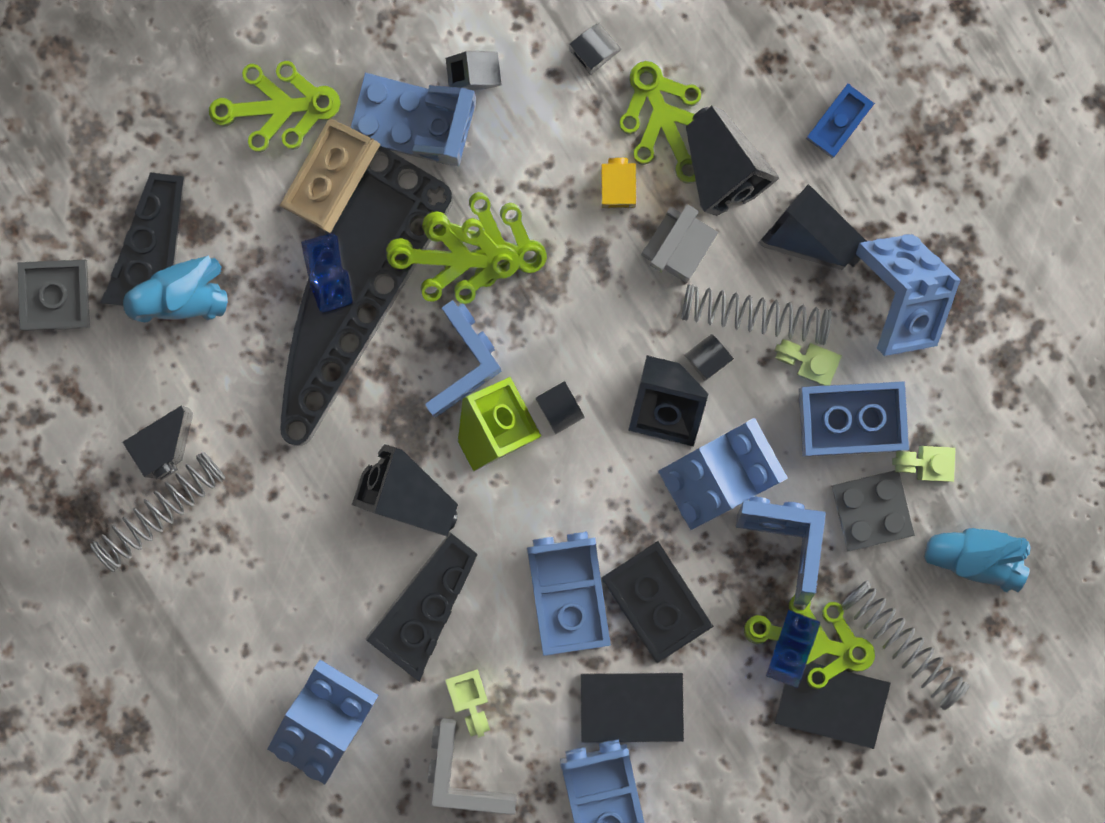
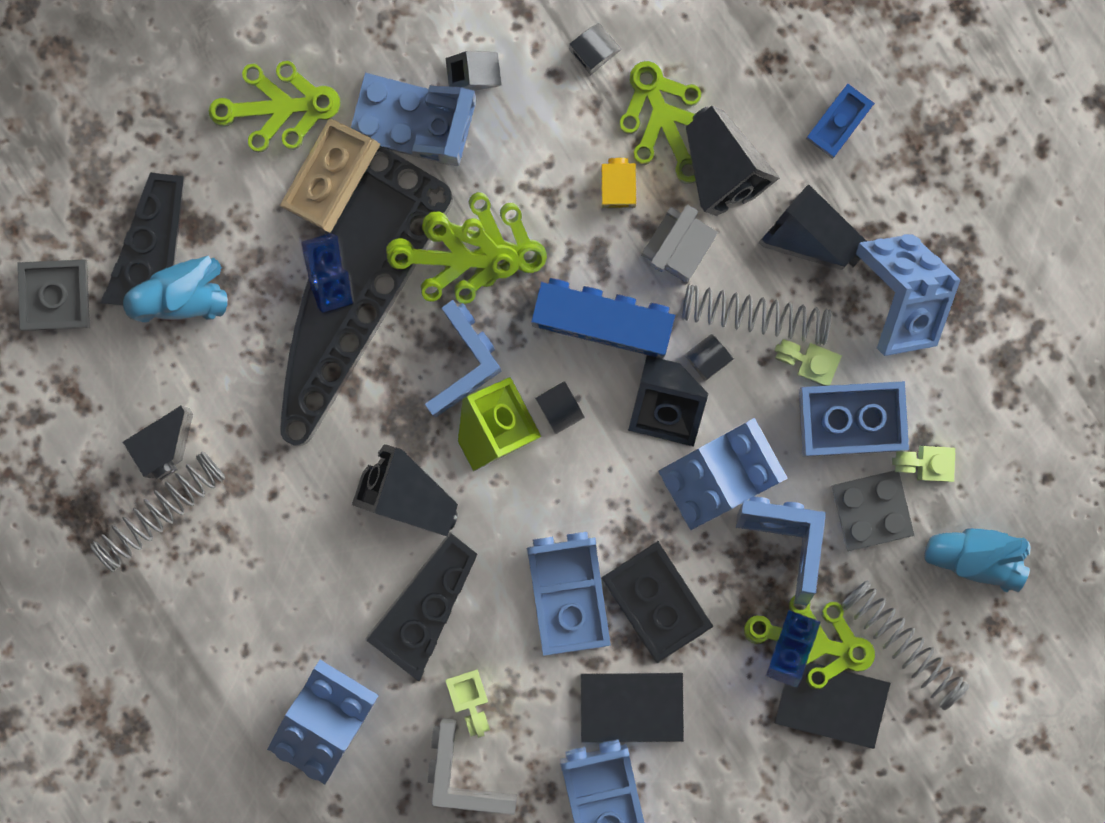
(603, 319): none -> blue brick

